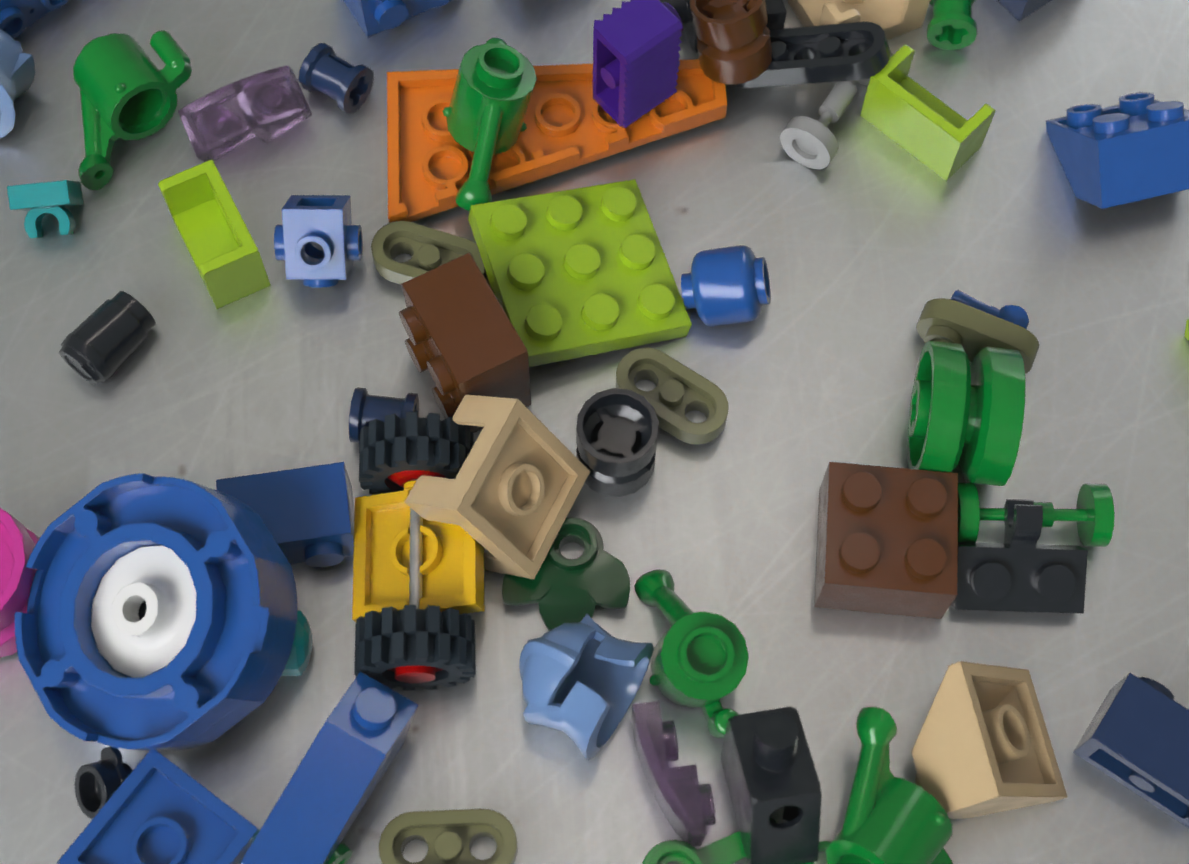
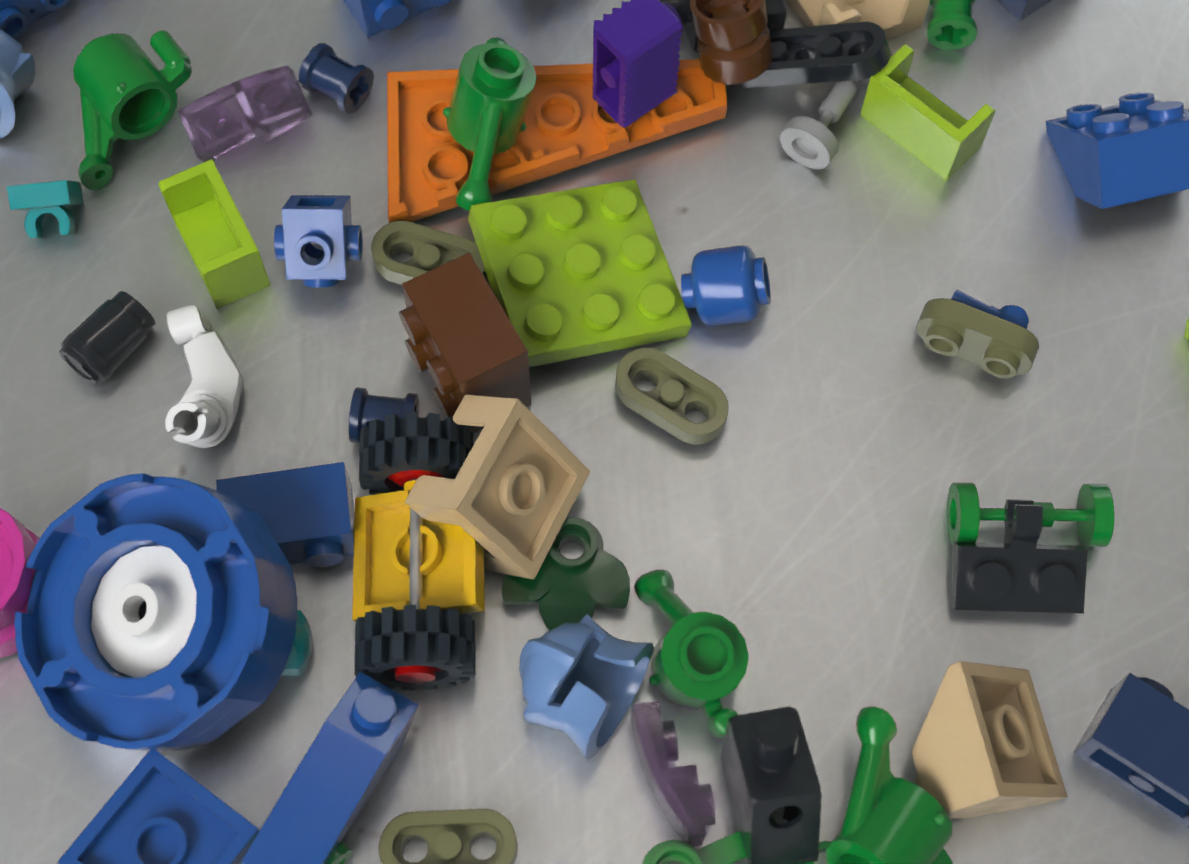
(100, 780): black plate -> none
(214, 394): none -> white arm
(617, 441): black wheel -> none
(887, 540): reddish brown brick -> none
(967, 412): green wheel -> none

